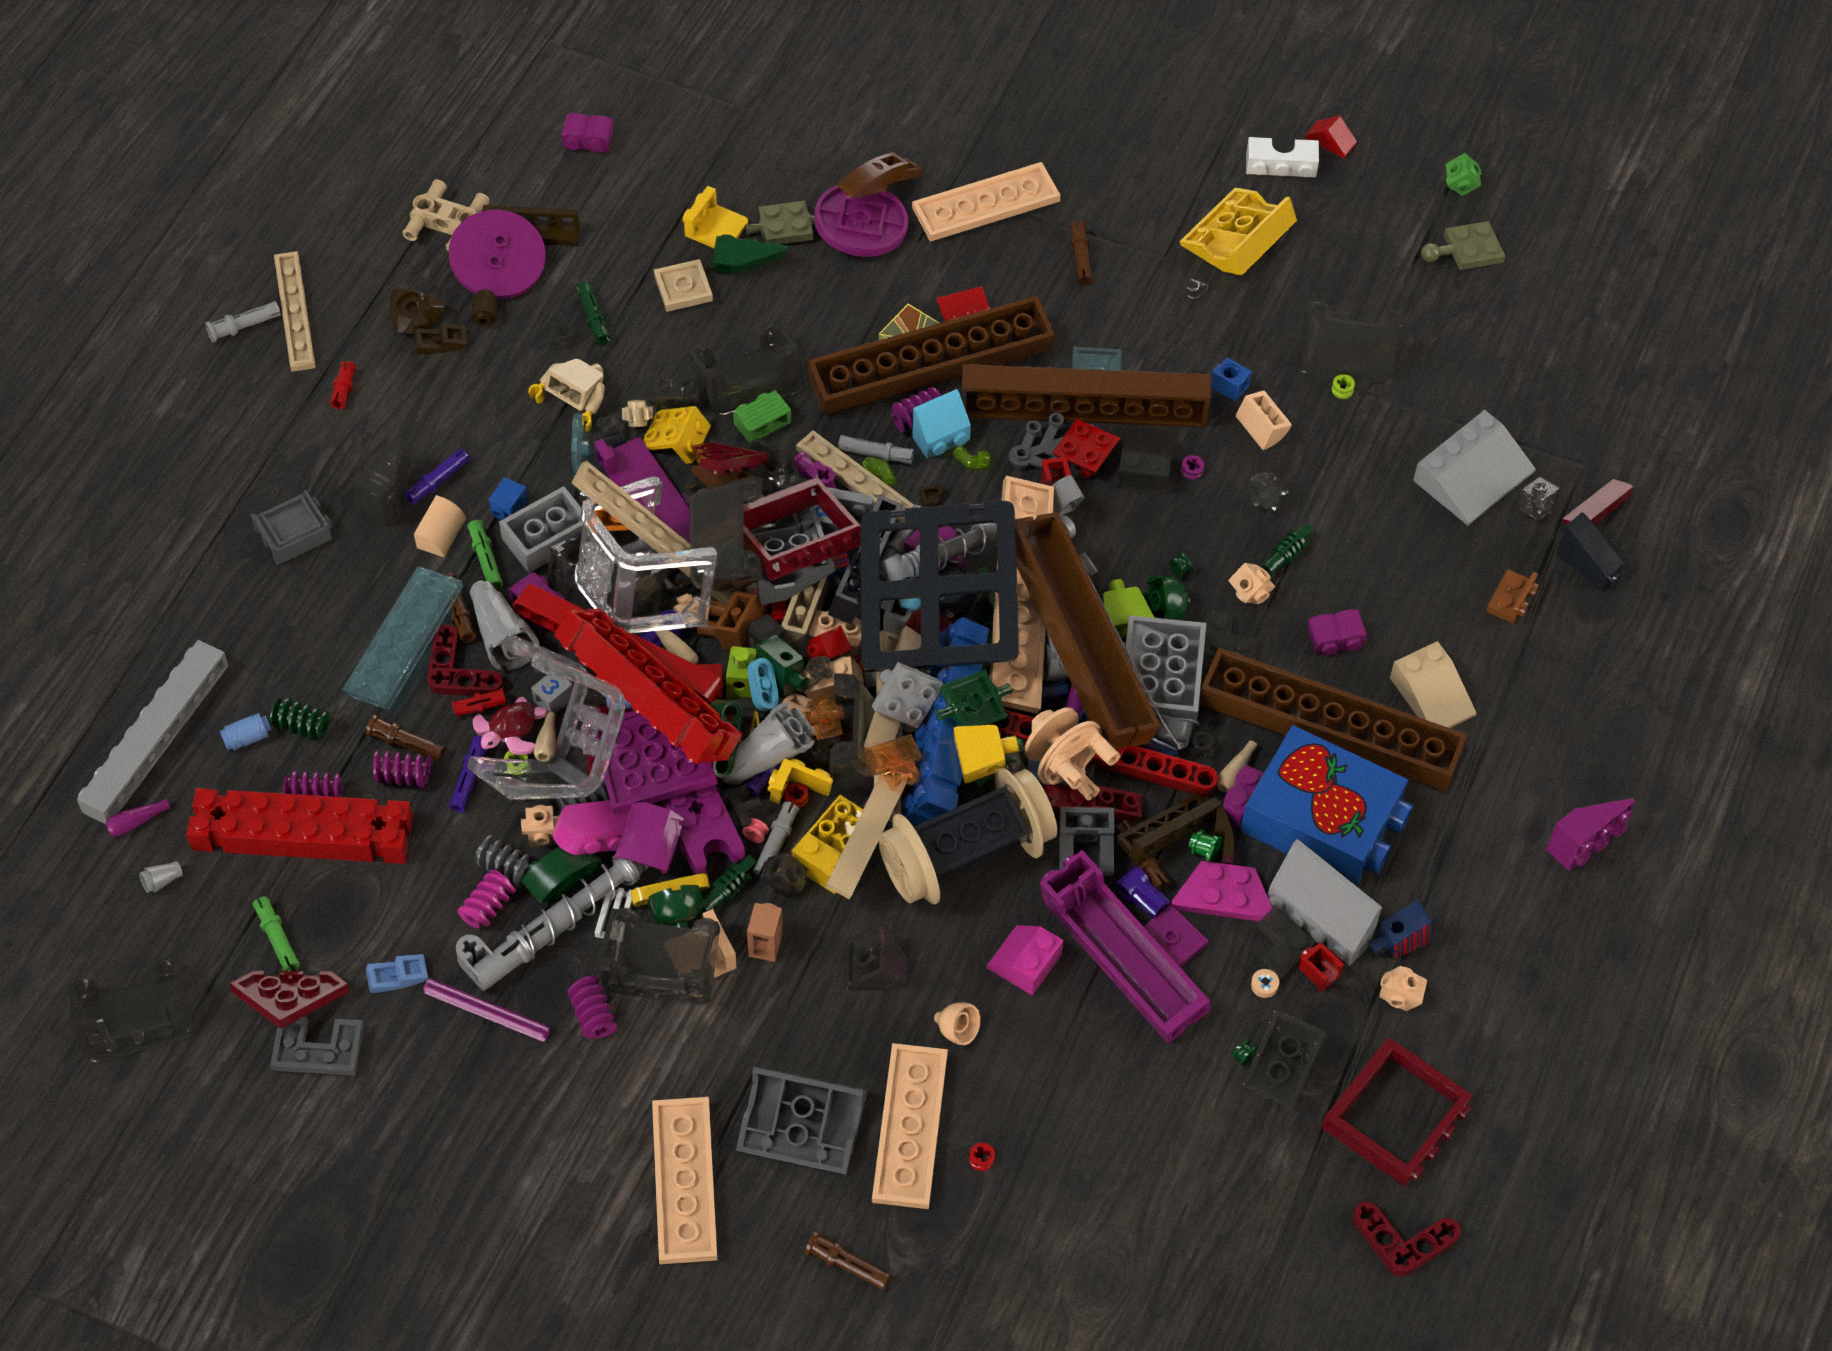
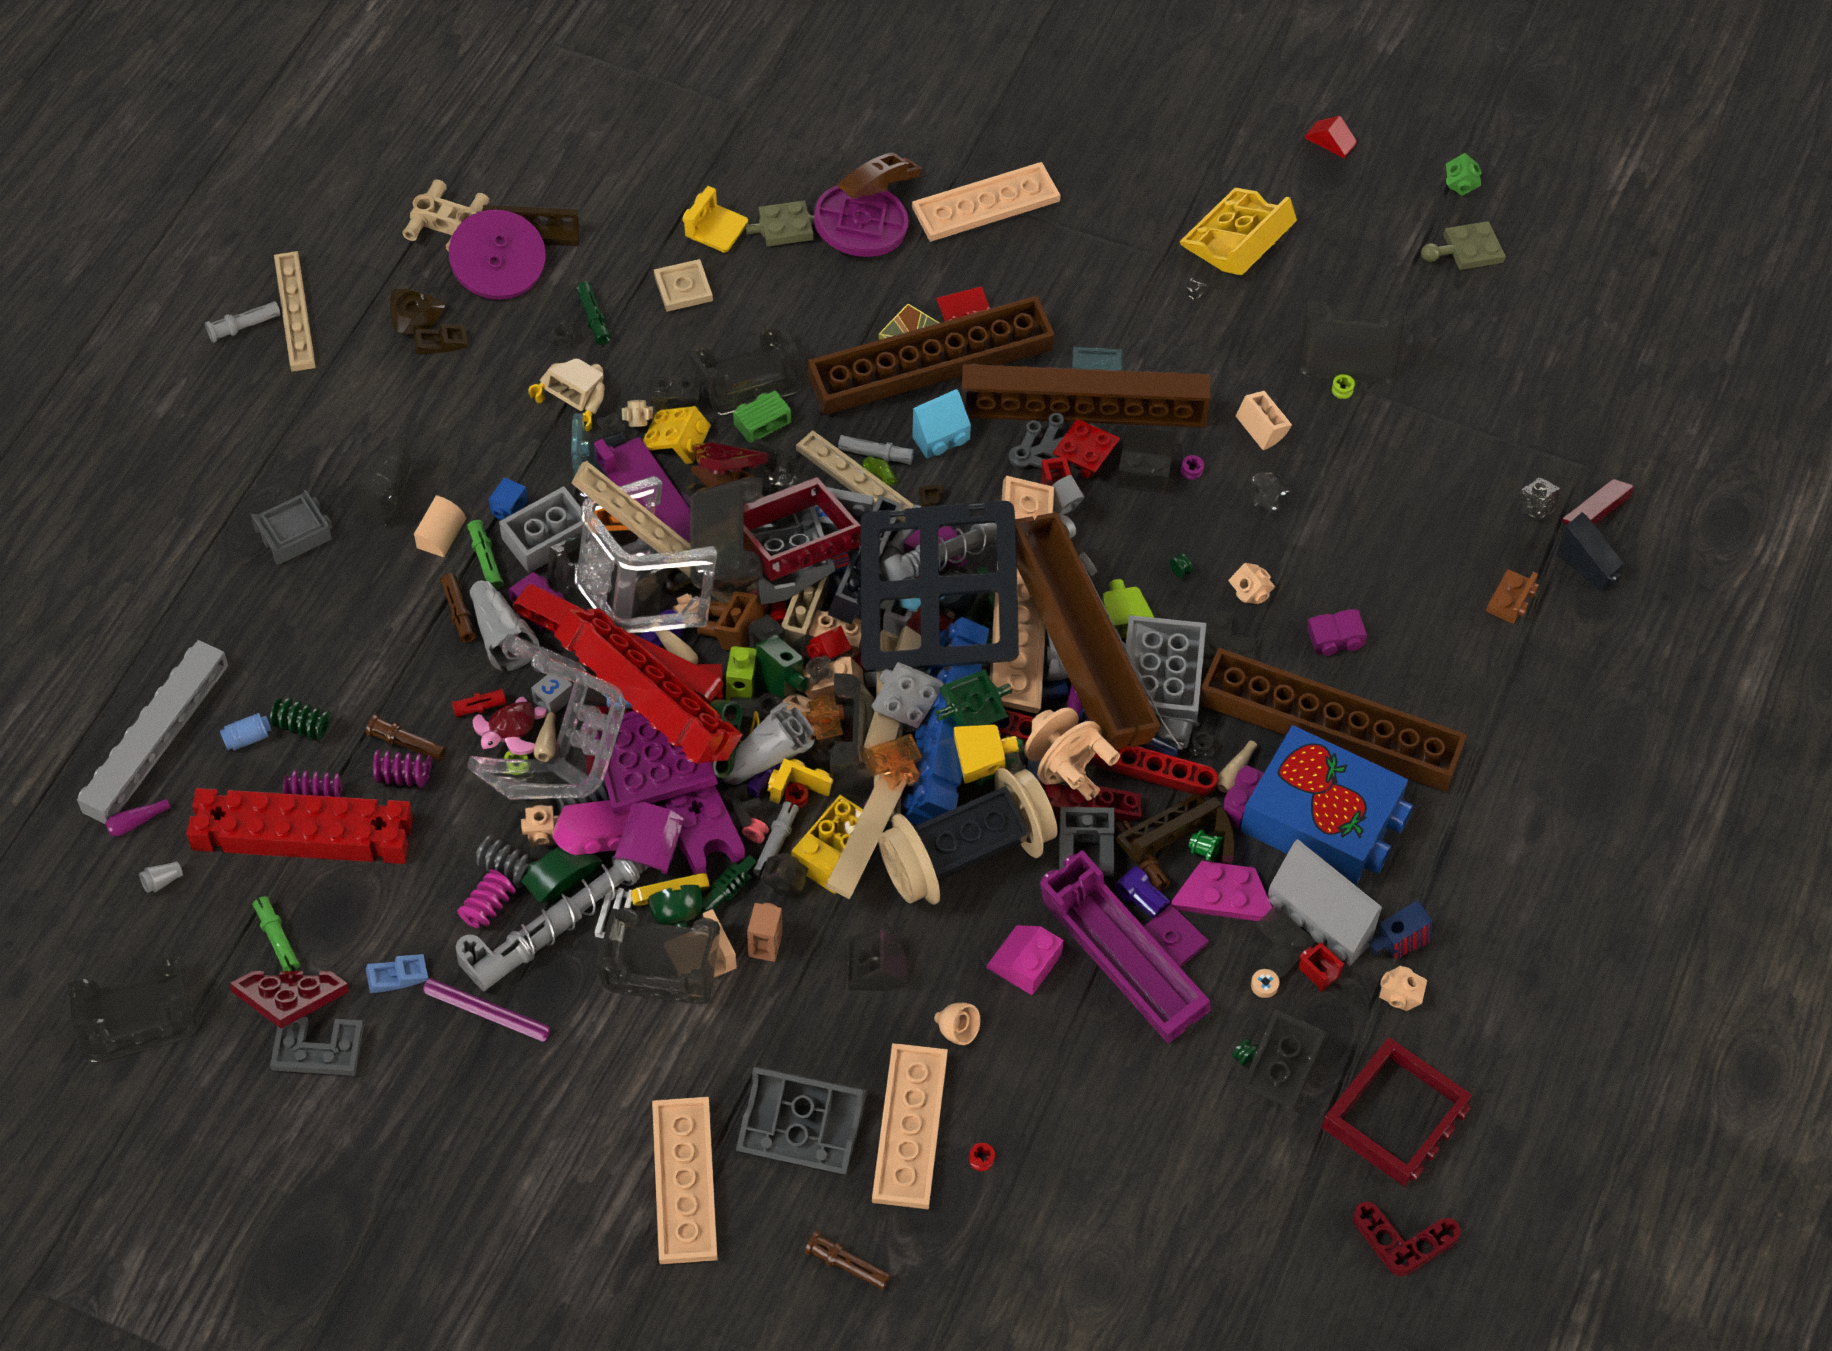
(342, 385): red pin -> none
(403, 638): clear light blue plate -> none
(430, 481): dark purple pin -> none
(448, 671): dark red beam -> none
(467, 778): dark purple pin -> none
(484, 308): dark brown brick -> none
(587, 132): magenta brick -> none
(591, 1008): magenta piece -> none
(739, 255): dark green slope -> none
(763, 684): medium azure plate -> none
(812, 470): magenta connector -> none
(903, 412): magenta piece -> none
(972, 461): clear neon green arm -> none
(1080, 245): reddish brown pin -> none
(1166, 597): dark green cylinder -> none
(1230, 379): blue brick -> none
(1265, 160): white arch -> none
(1288, 549): dark green hinge -> none
(1433, 686): tan slope -> none
(1474, 468): light grey slope -> none
(1588, 830): magenta slope -> none

